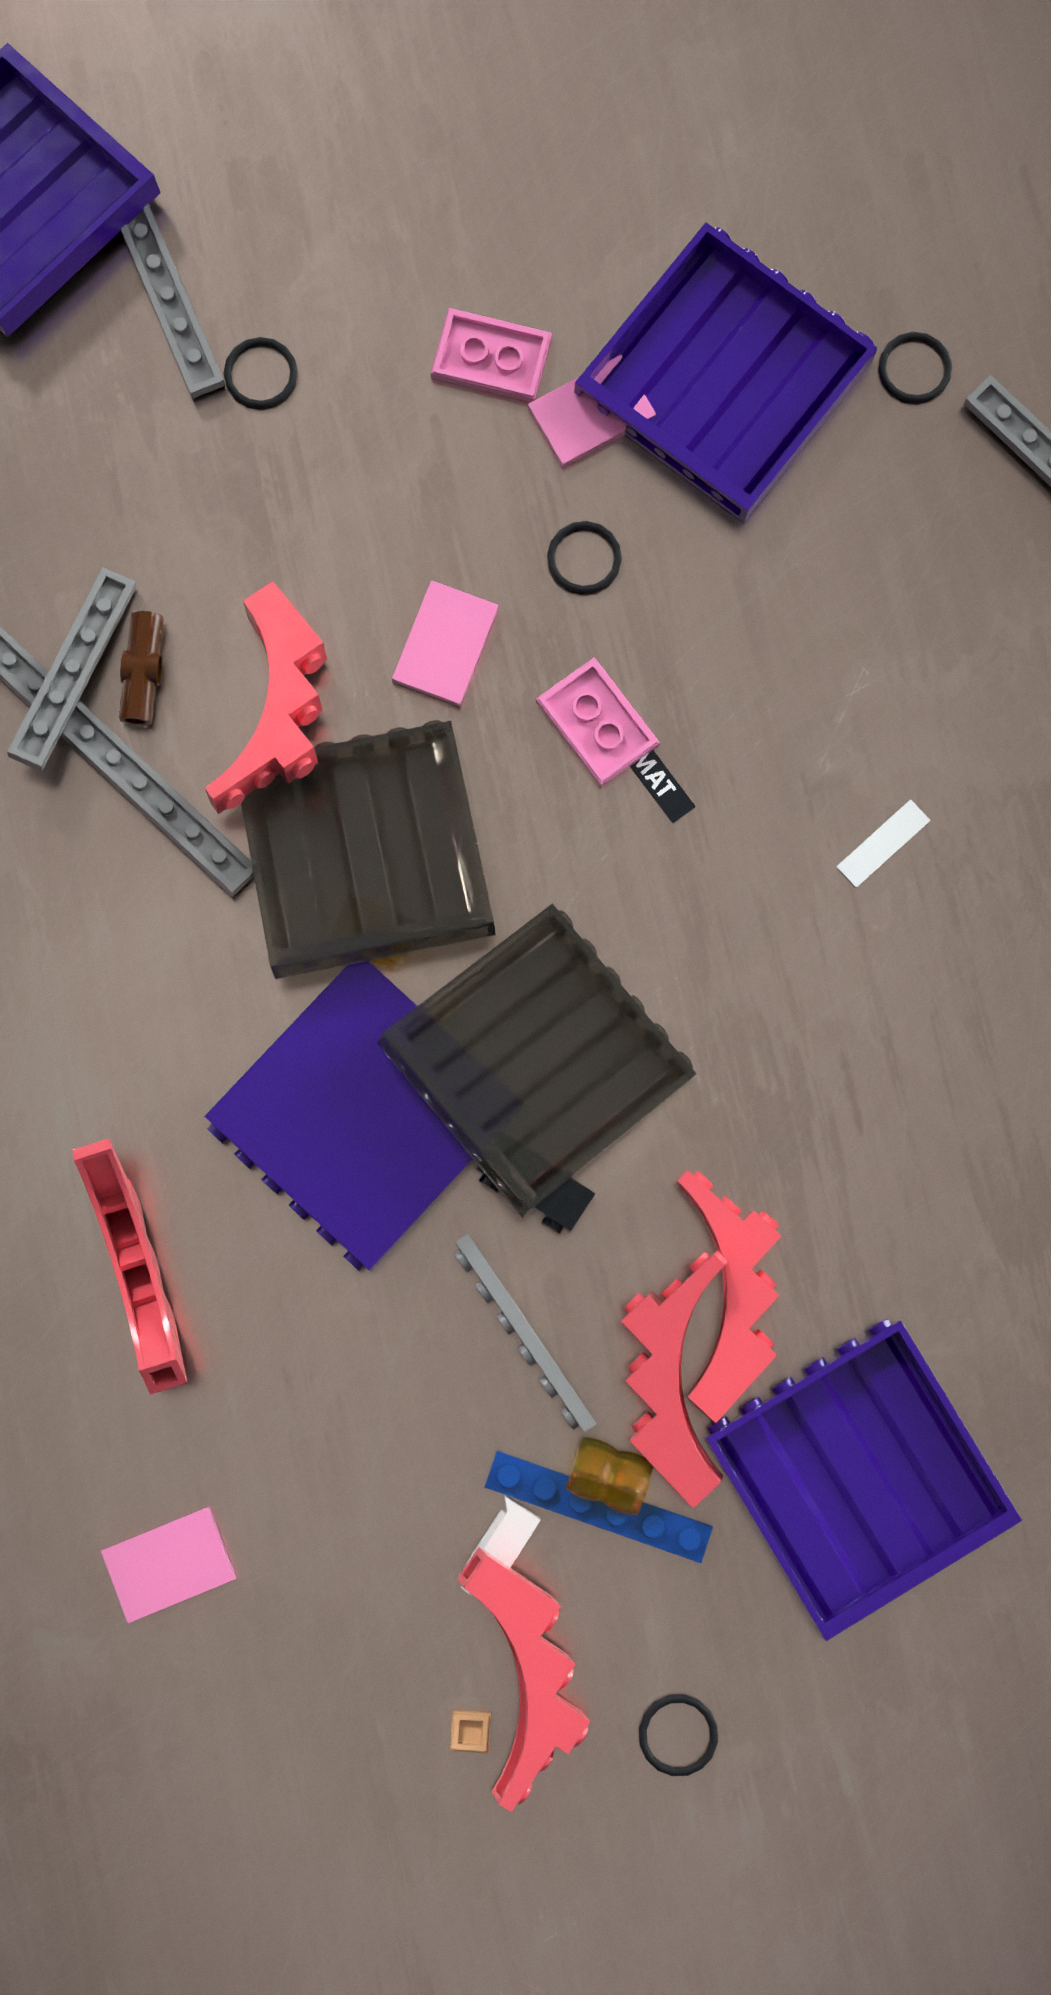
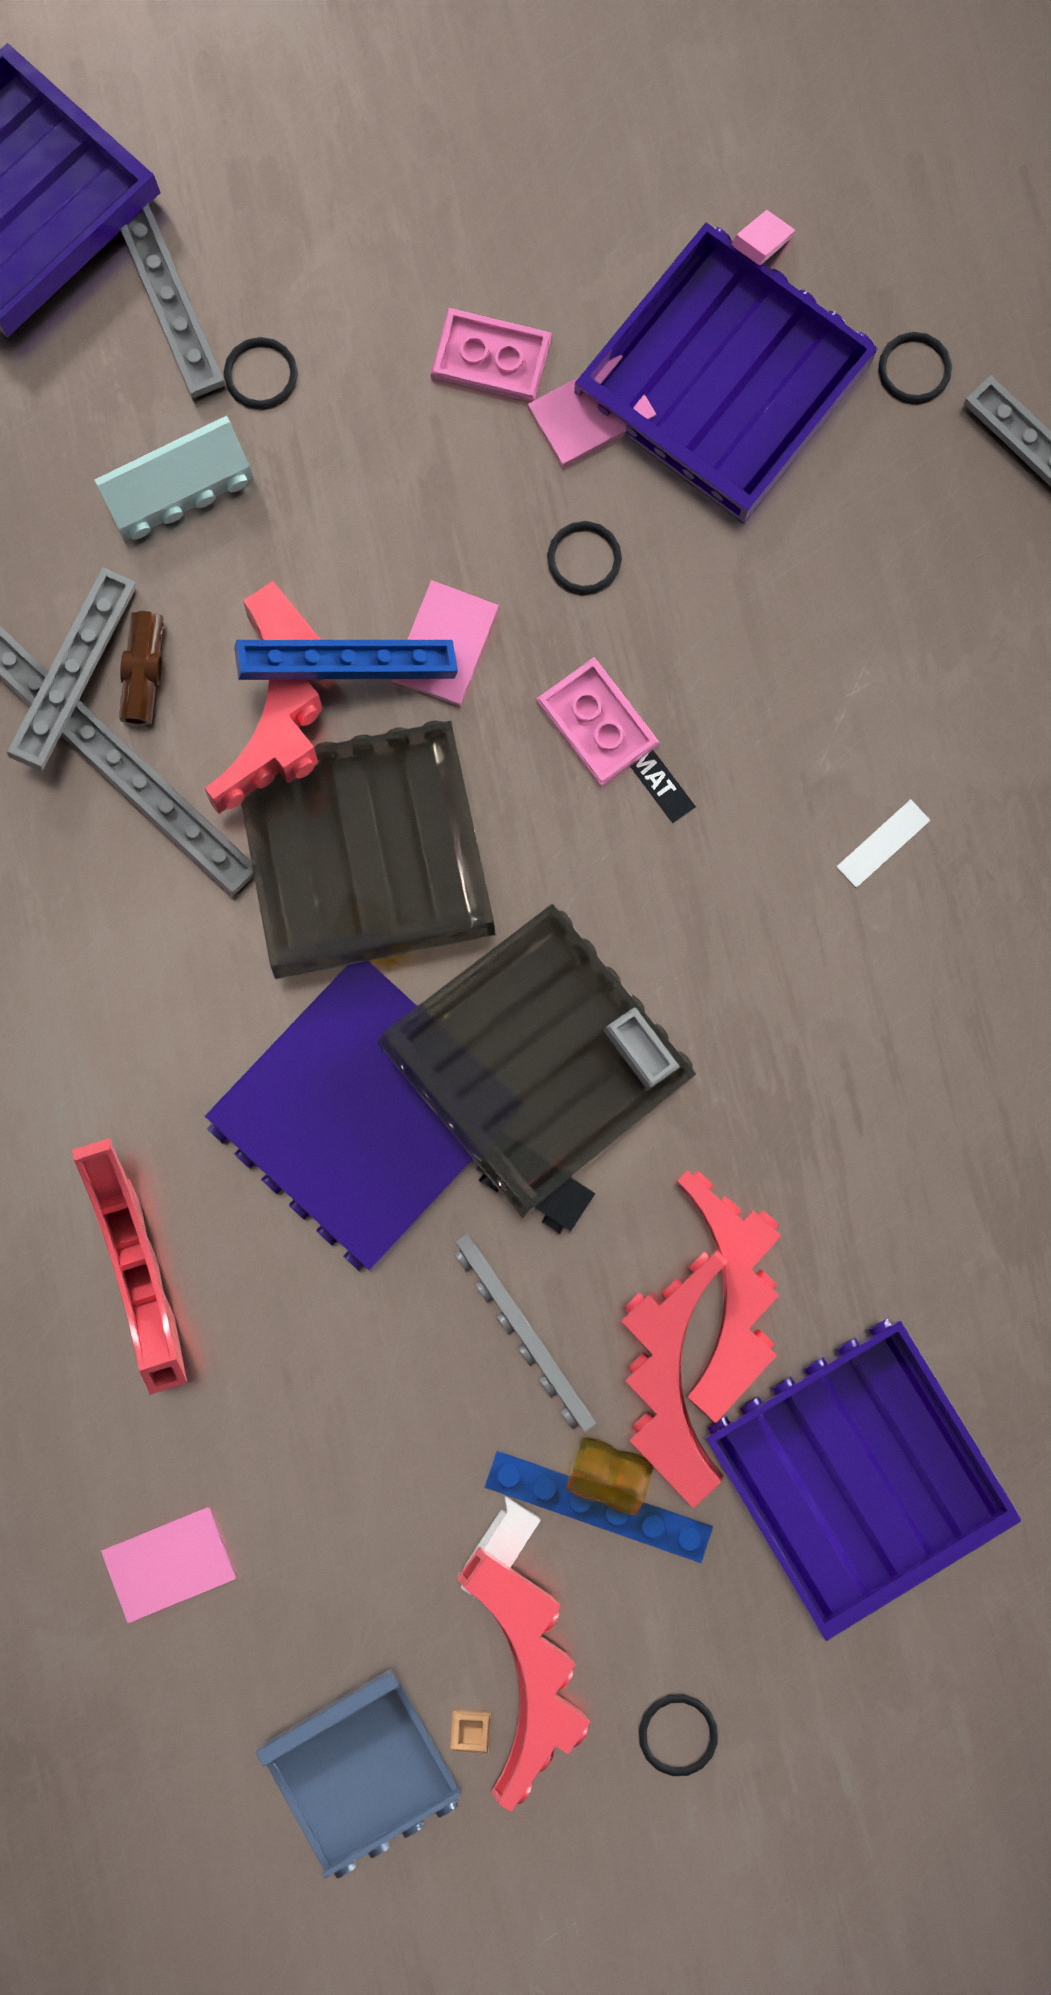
(175, 479): none -> light aqua slope
(345, 659): none -> blue plate
(361, 1774): none -> sand blue panel
(641, 1048): none -> light grey tile
(763, 237): none -> bright pink tile

